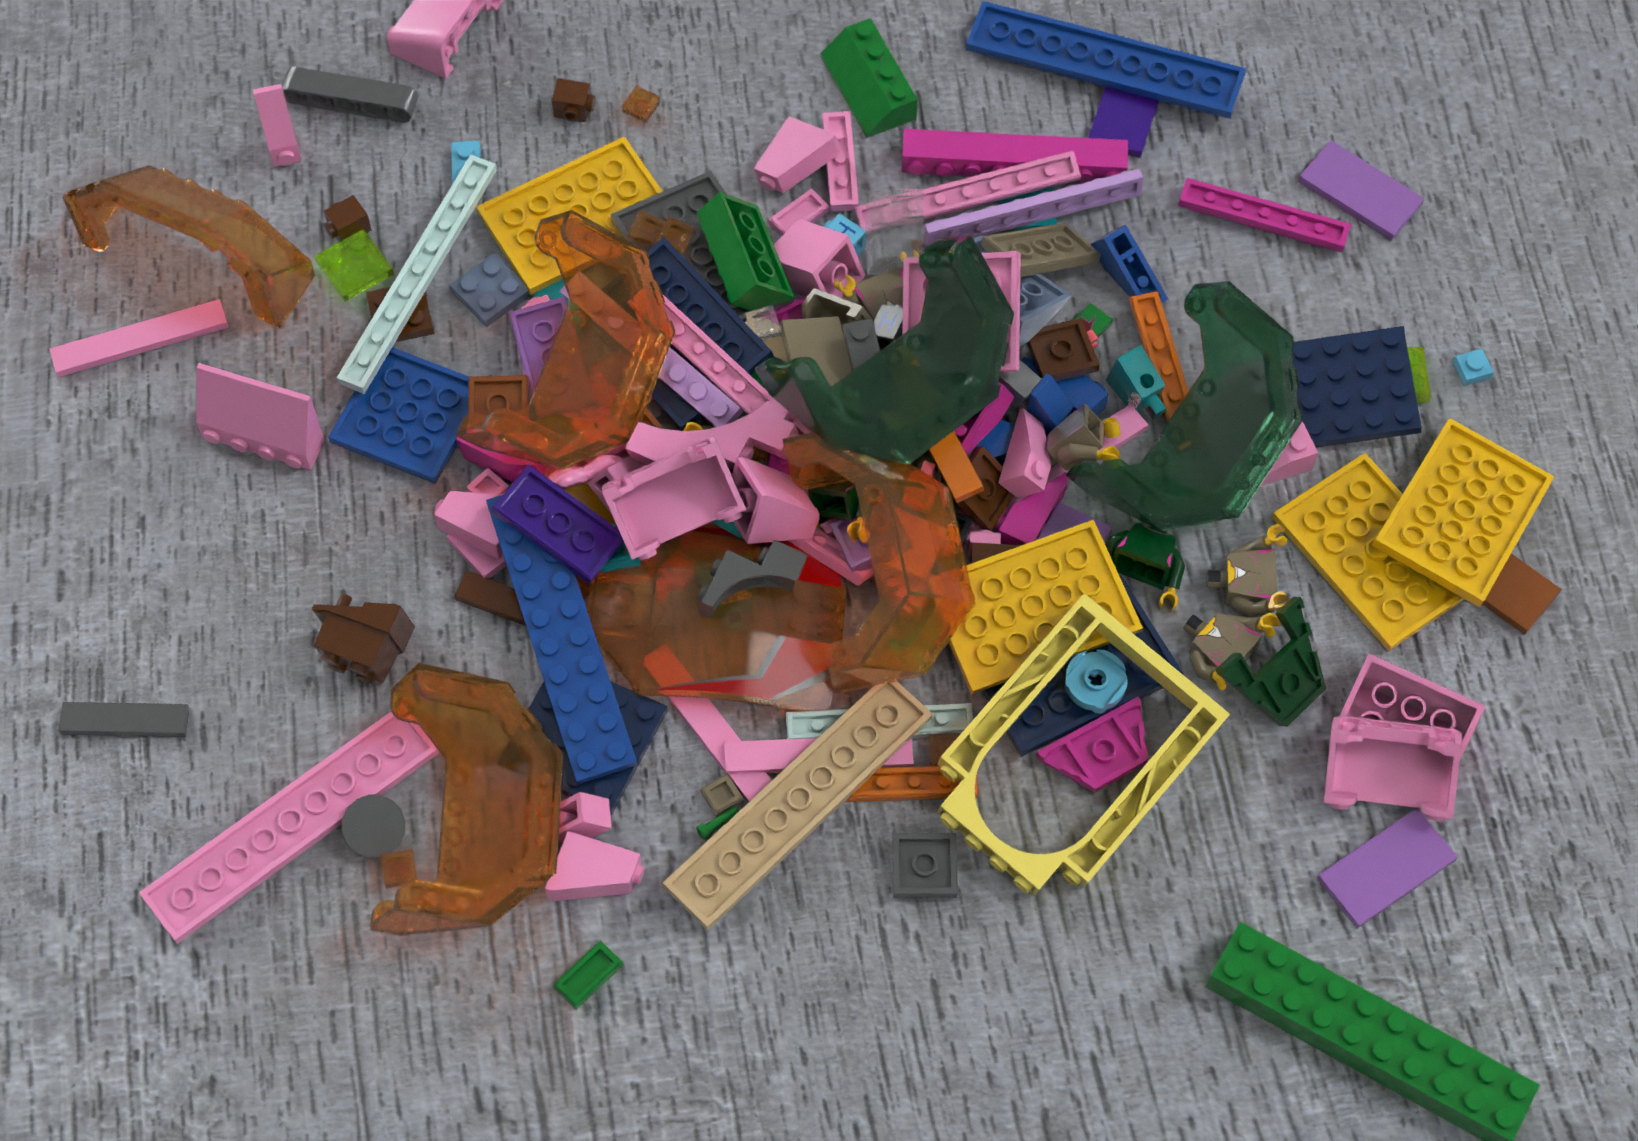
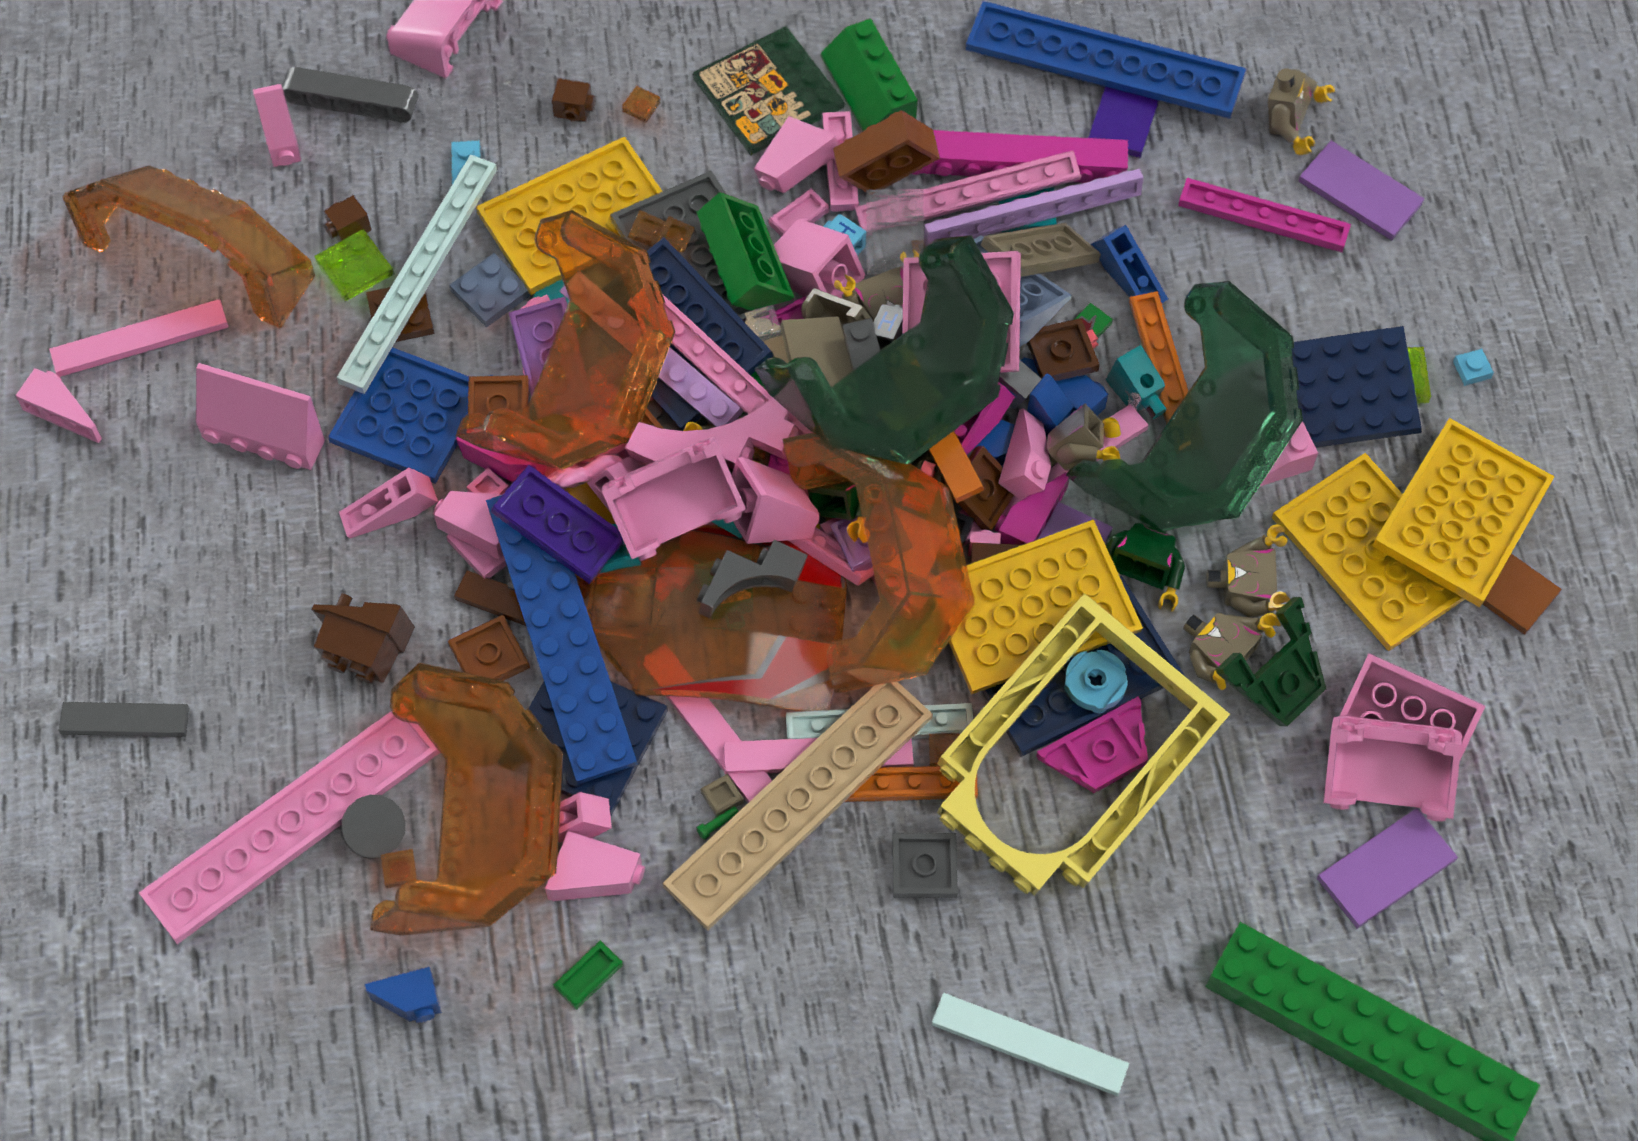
(50, 399): none -> bright pink slope
(389, 503): none -> bright pink slope
(407, 995): none -> blue slope
(489, 651): none -> dark orange tile
(764, 86): none -> plate
(886, 152): none -> dark orange brick
(1030, 1044): none -> light aqua tile
(1289, 104): none -> dark tan torso

